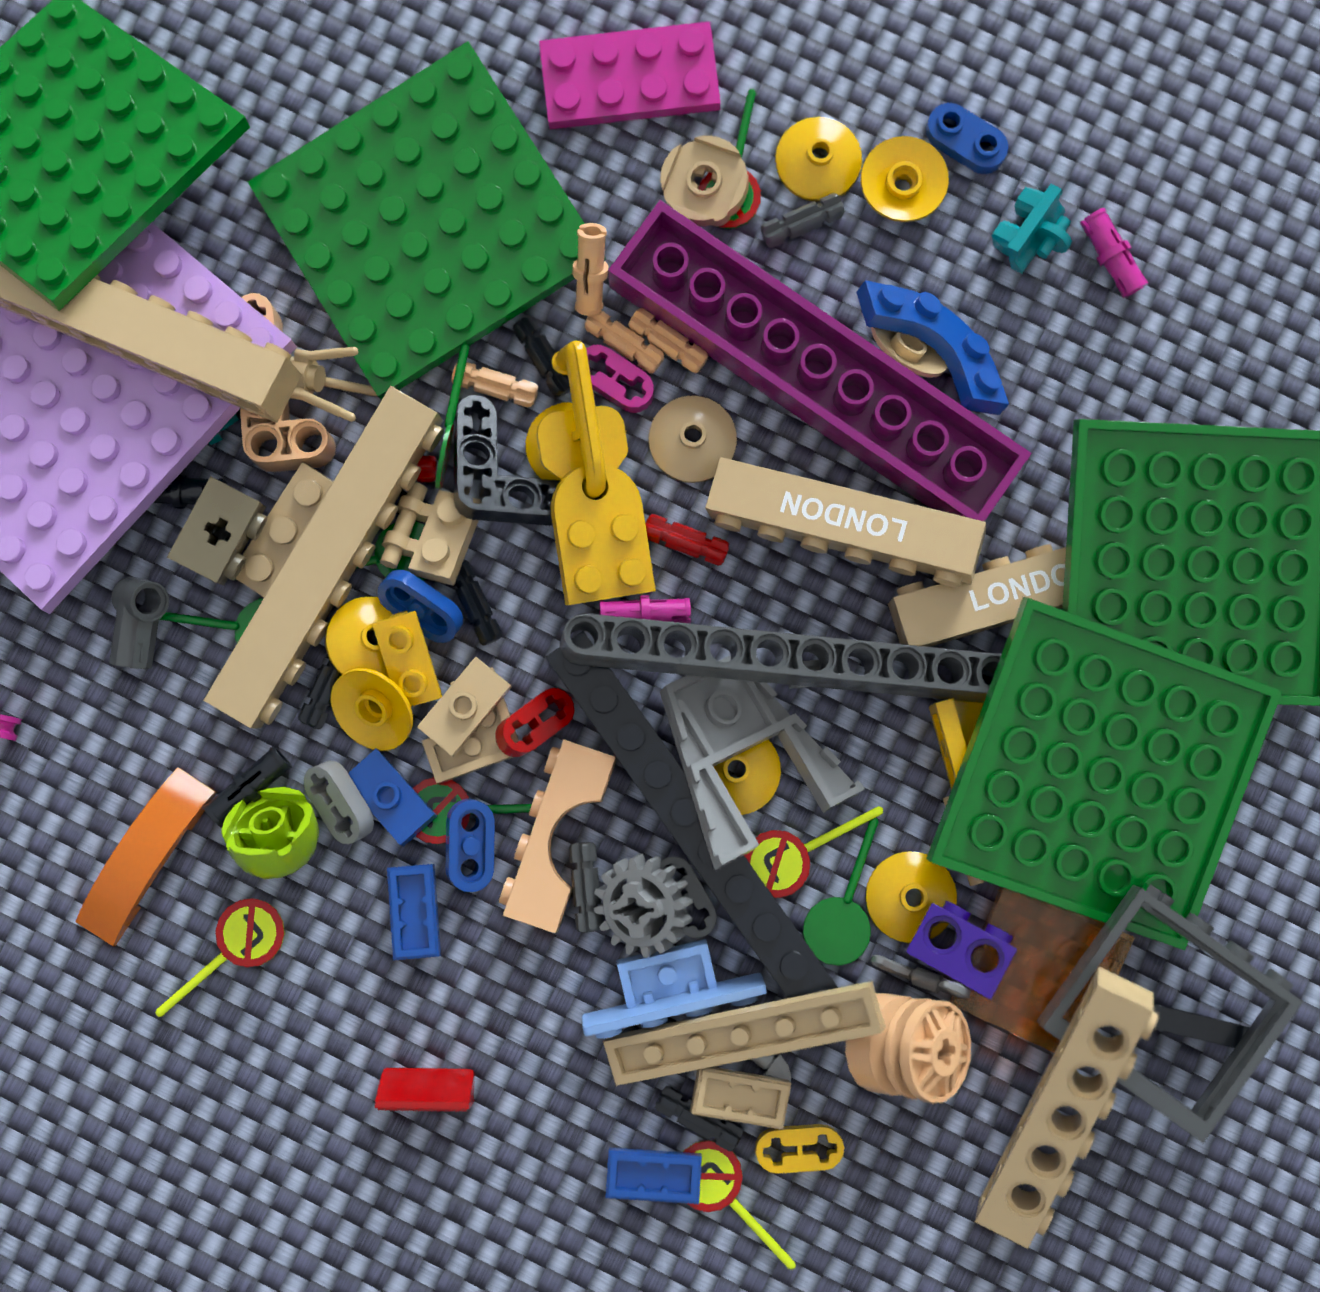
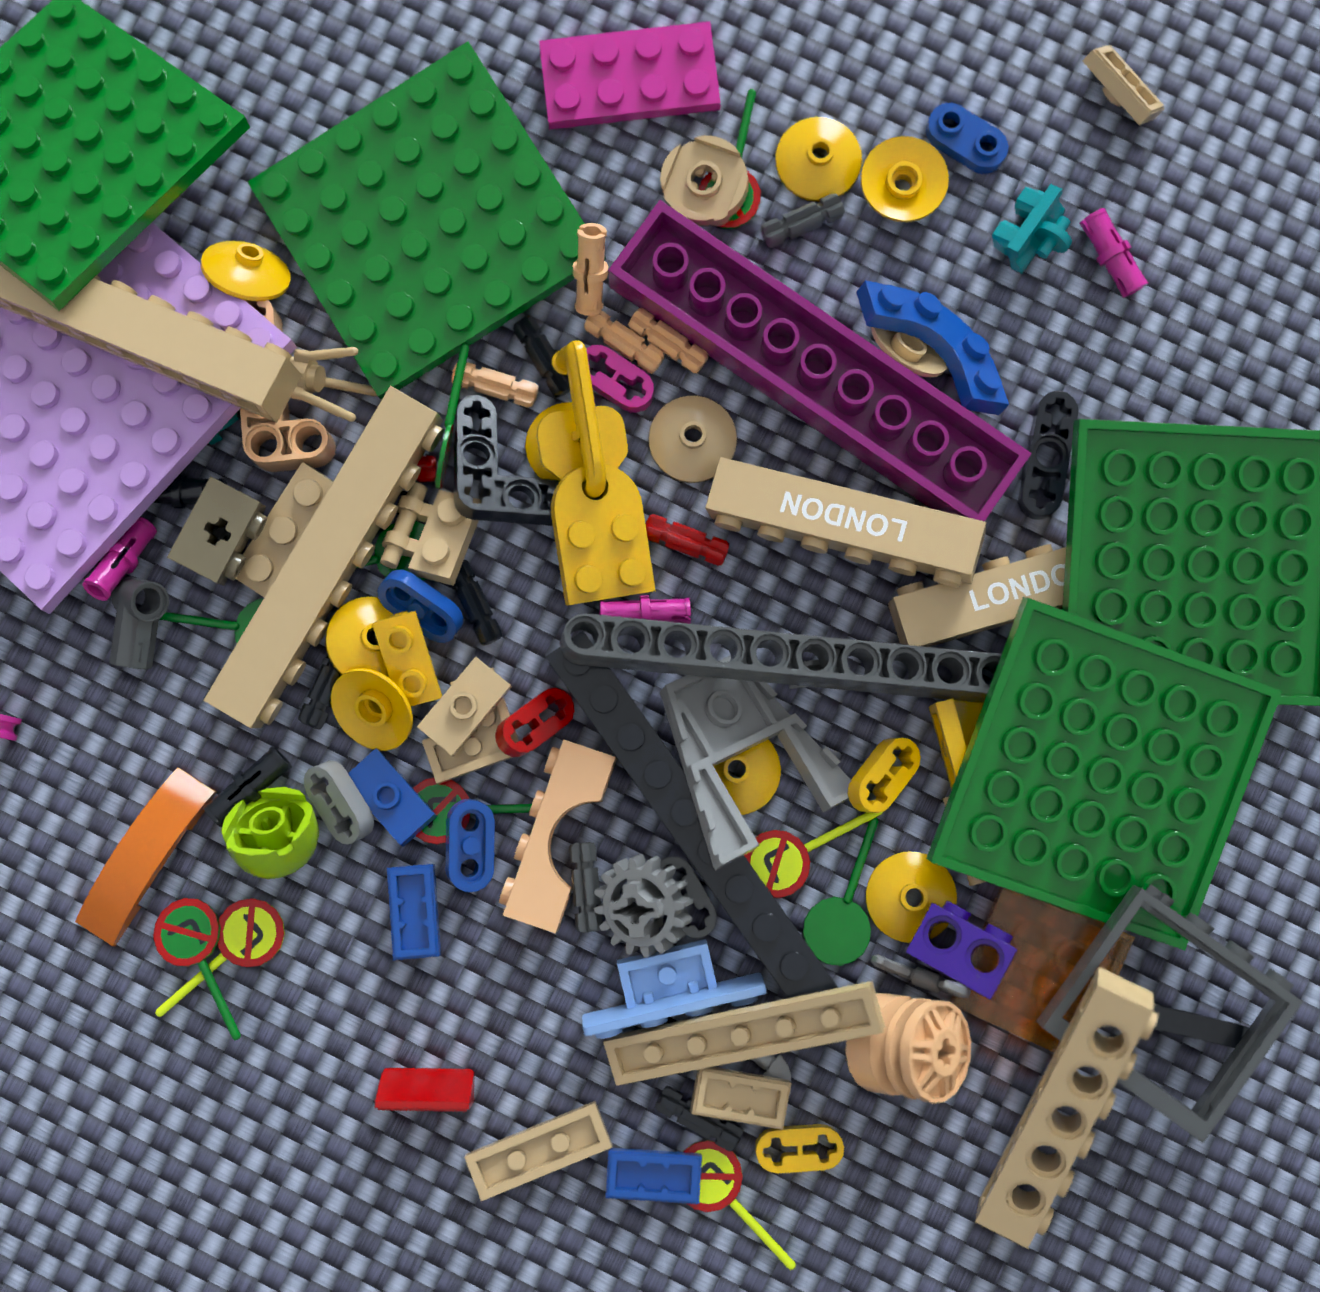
(104, 578): none -> dark pink pin
(186, 937): none -> piece
(245, 270): none -> yellow dish
(538, 1150): none -> tan plate
(888, 779): none -> yellow beam
(1042, 421): none -> black beam
(1123, 85): none -> tan plate

